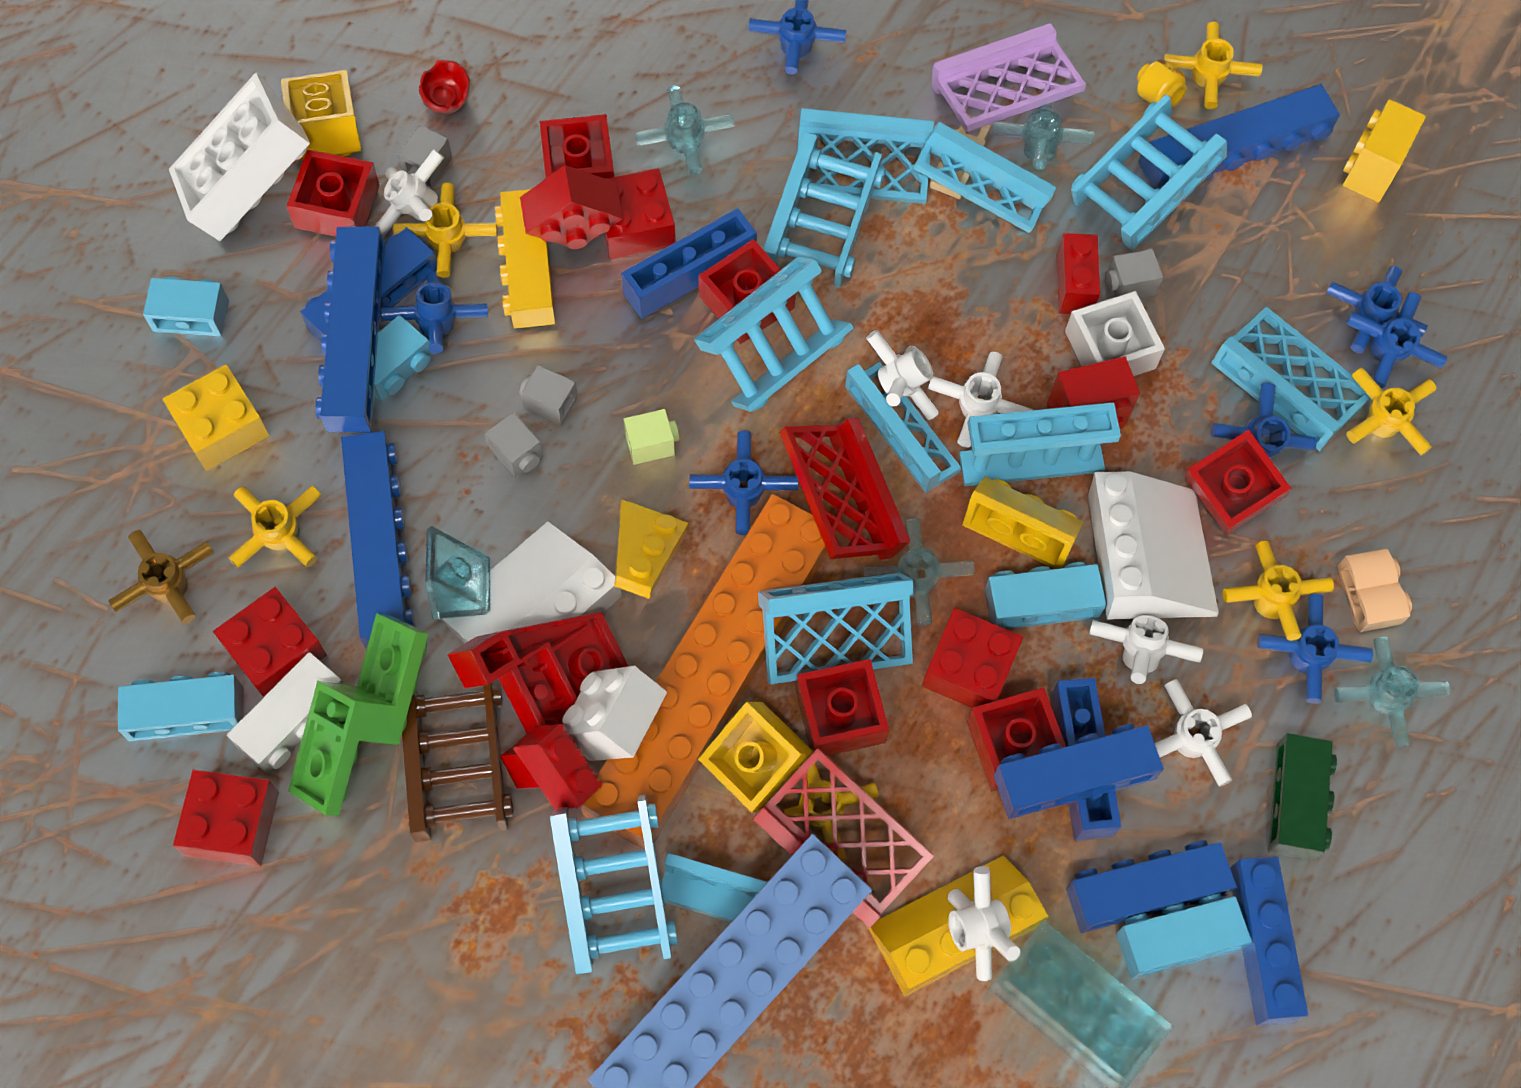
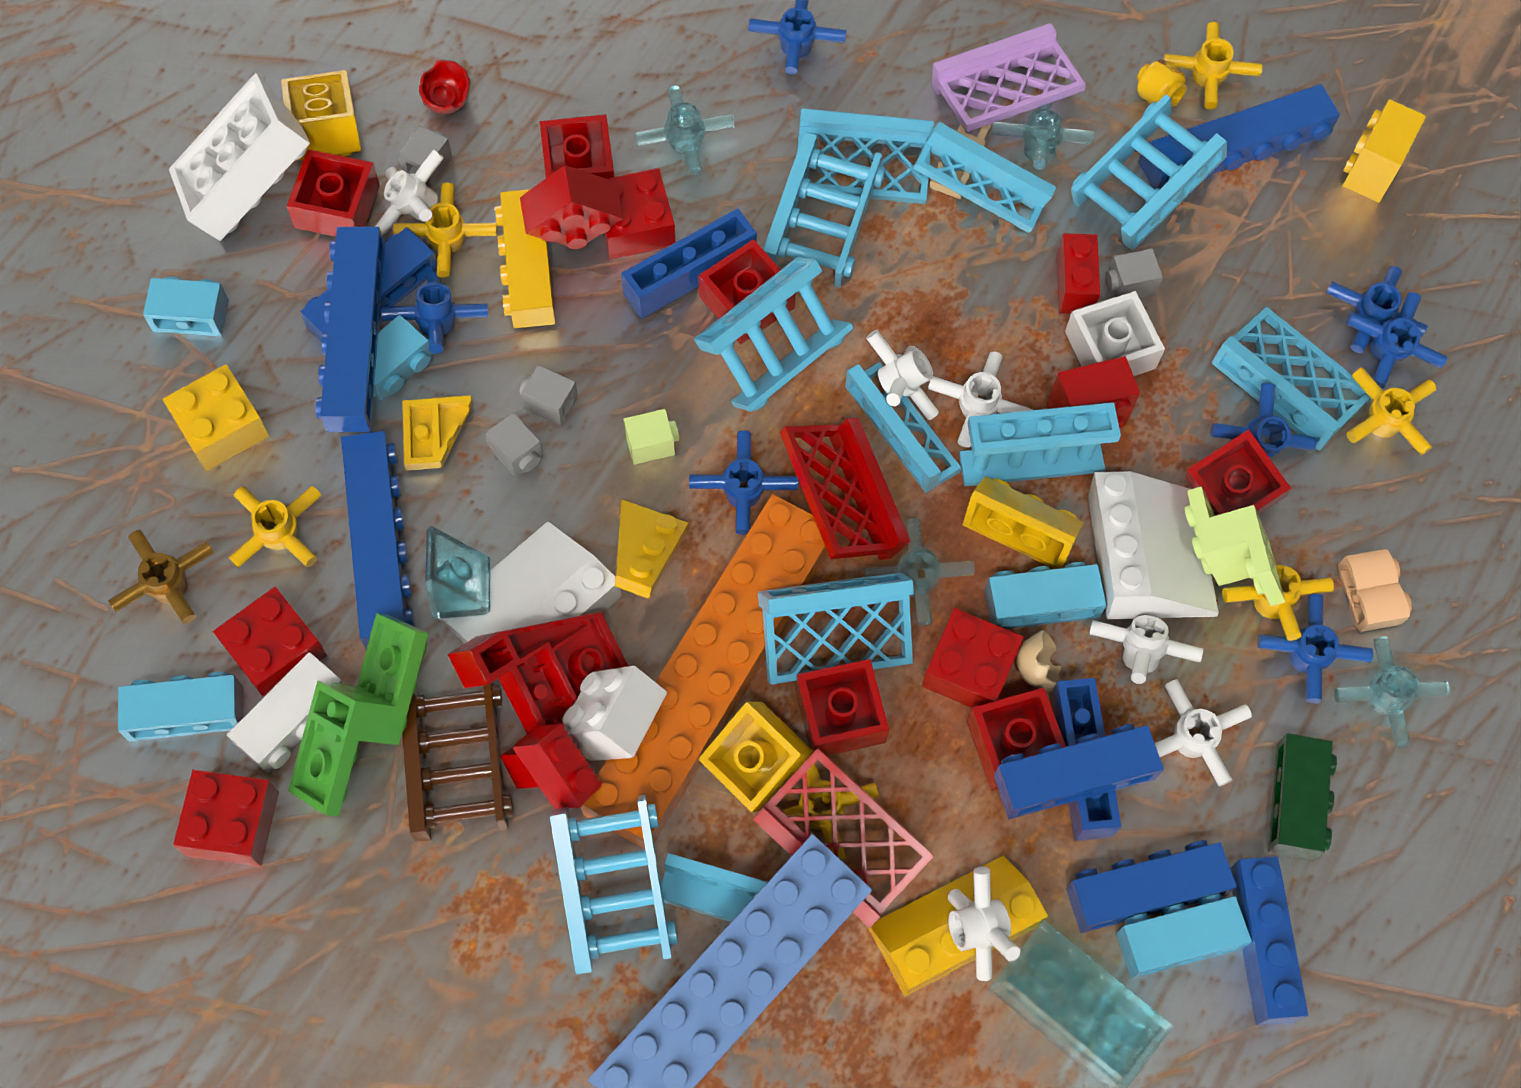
(432, 429): none -> yellow wing
(1035, 663): none -> tan hair
(1233, 546): none -> yellowish green bracket

